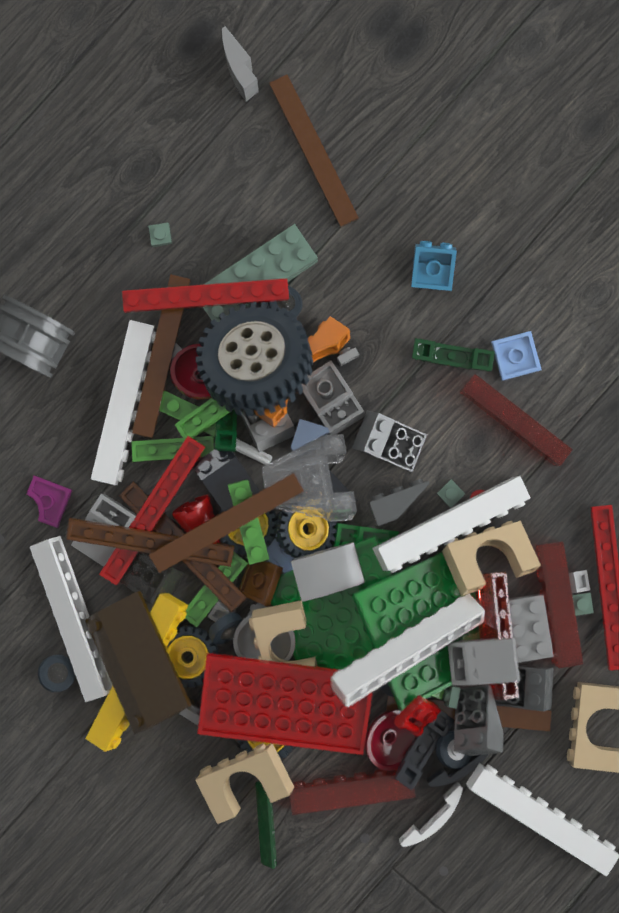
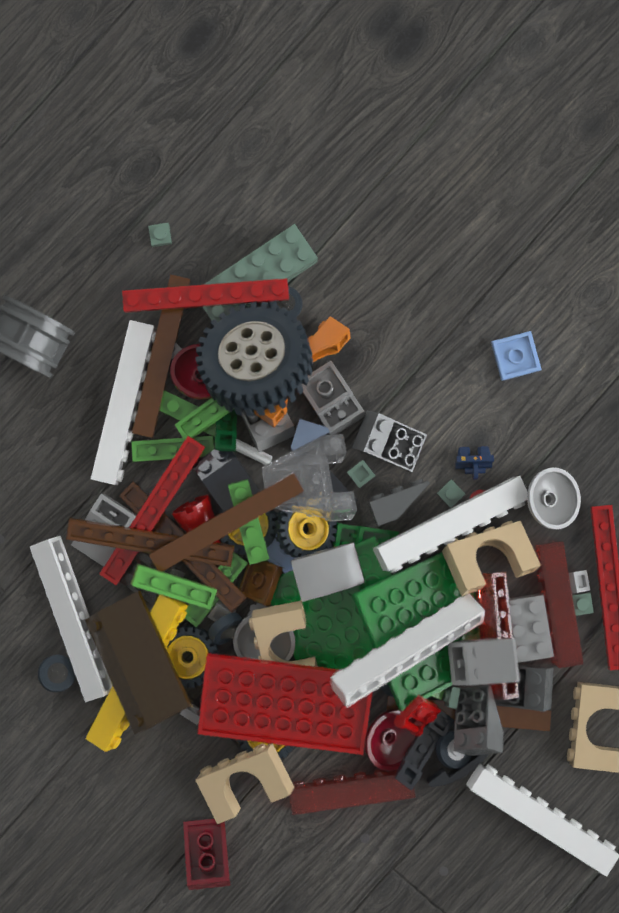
(50, 498): magenta tile -> none
(173, 586): none -> bright green plate
(206, 854): none -> dark red slope
(239, 66): light grey slope -> none
(266, 827): dark green slope -> none
(313, 151): reddish brown tile -> none
(347, 355): light grey plate -> none
(361, 474): none -> sand green plate
(415, 836): white slope -> none
(433, 266): dark azure plate -> none
(452, 355): dark green slope -> none
(474, 464): none -> dark blue hips
(516, 420): clear red brick -> none
(562, 498): none -> light grey dish

